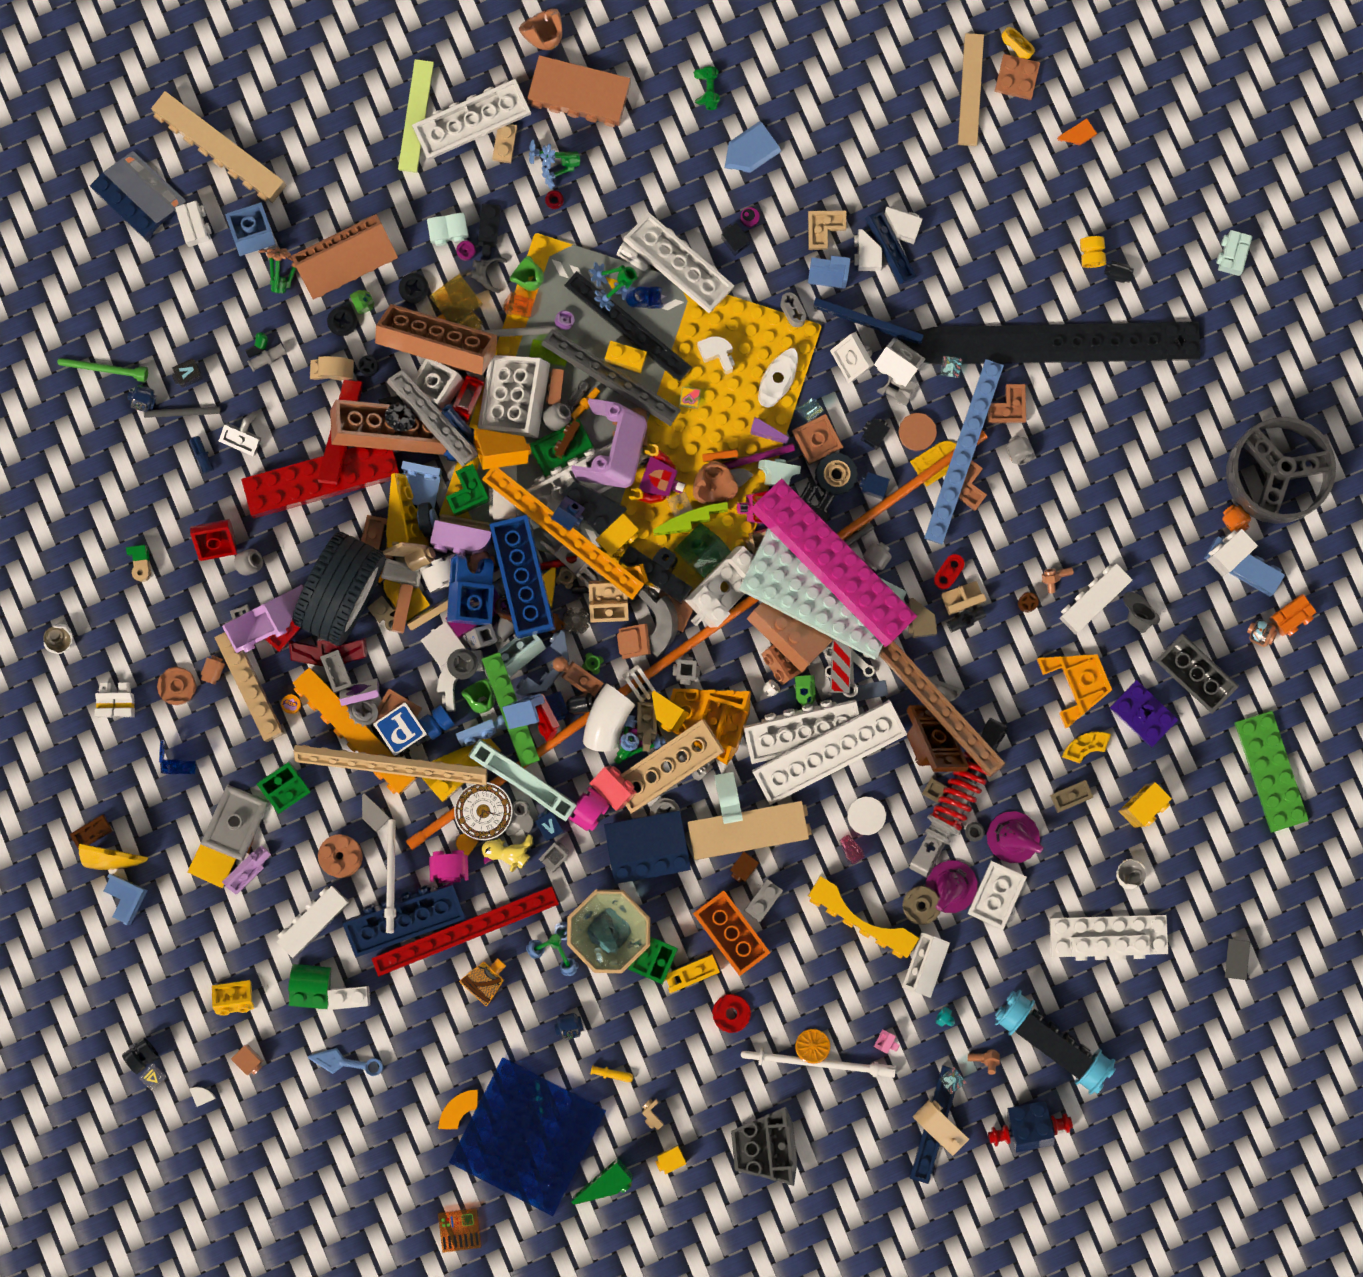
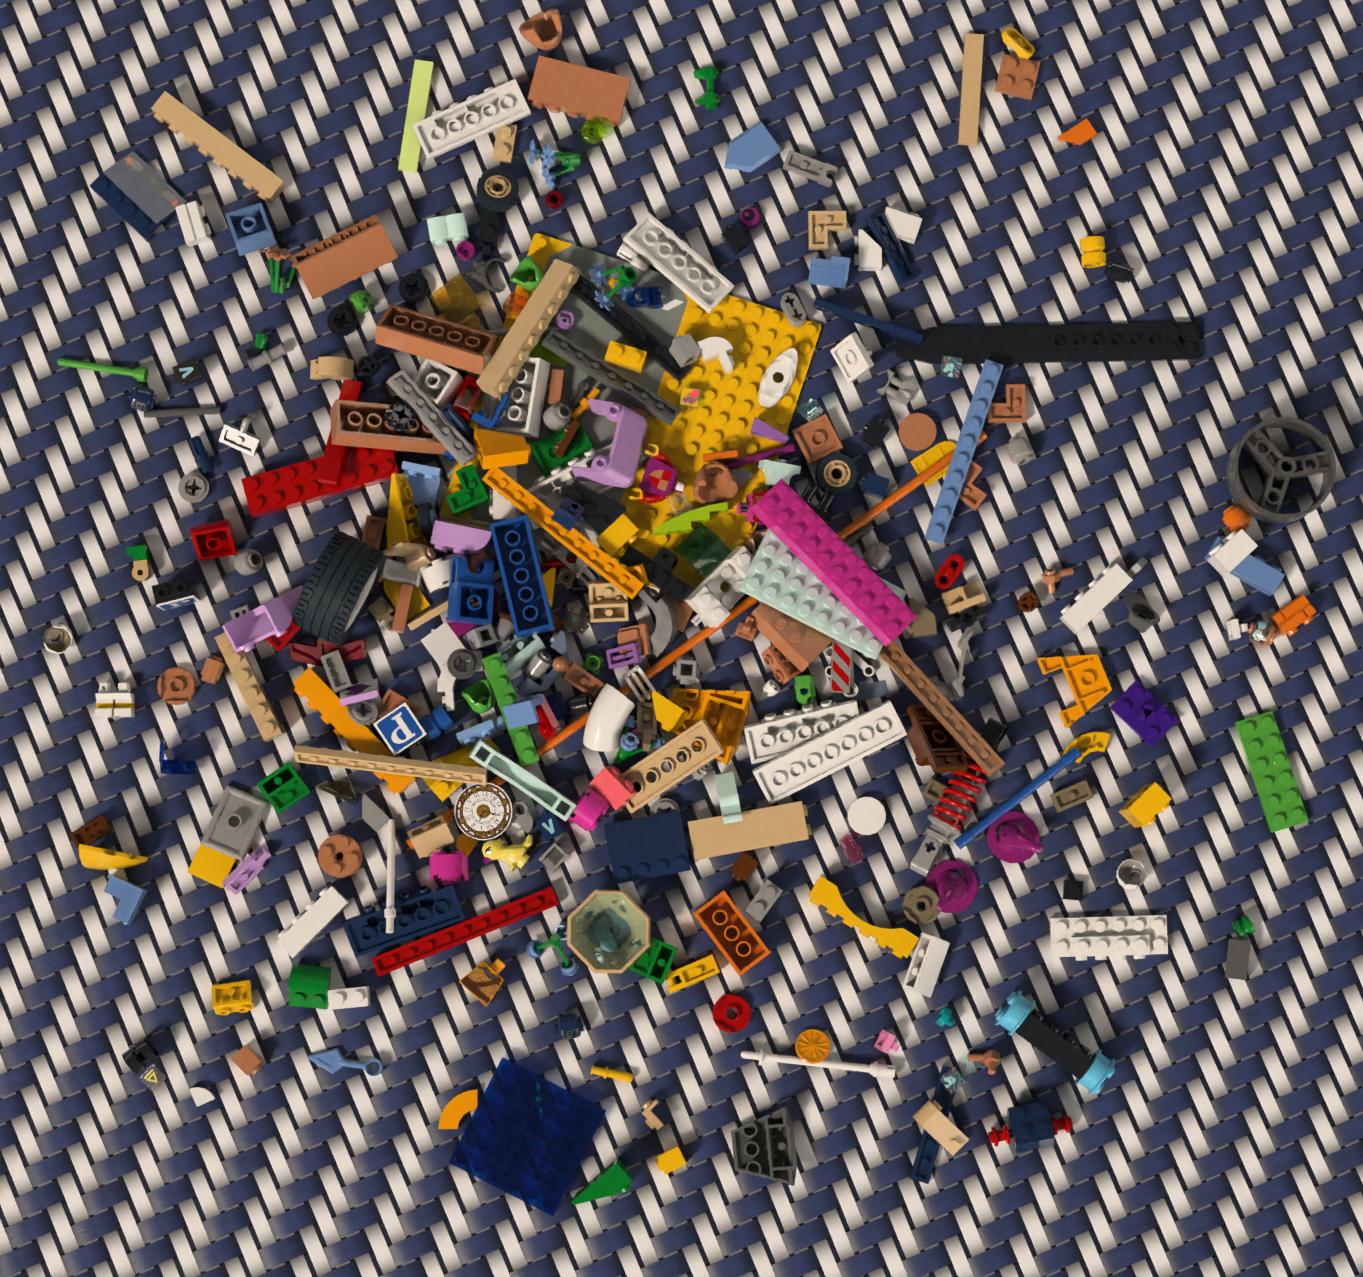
(176, 593): none -> black piece
(187, 481): none -> light grey gear
(291, 704): light orange tile -> none
(340, 788): none -> clear smoke slope
(430, 837): none -> tan brick
(459, 1230): clear orange tile -> none
(482, 417): none -> blue bracket
(497, 200): none -> black wheel
(528, 328): none -> tan brick
(538, 665): none -> light grey brick
(600, 131): none -> clear neon green head
(635, 653): none -> medium lavender tile
(684, 350): none -> light grey brick
(746, 629): none -> nougat plate
(809, 168): none -> light grey plate
(899, 362): white brick -> none
(964, 647): none -> light grey piece
(969, 835): none -> blue piece
(996, 895): white plate -> none
(1072, 890): none -> black plate
(1137, 567): none -> light grey tile
(1197, 673): dark grey brick -> none
(1234, 253): light aqua brick -> none
(1235, 629): none -> white tile
(1243, 926): none -> green wheel

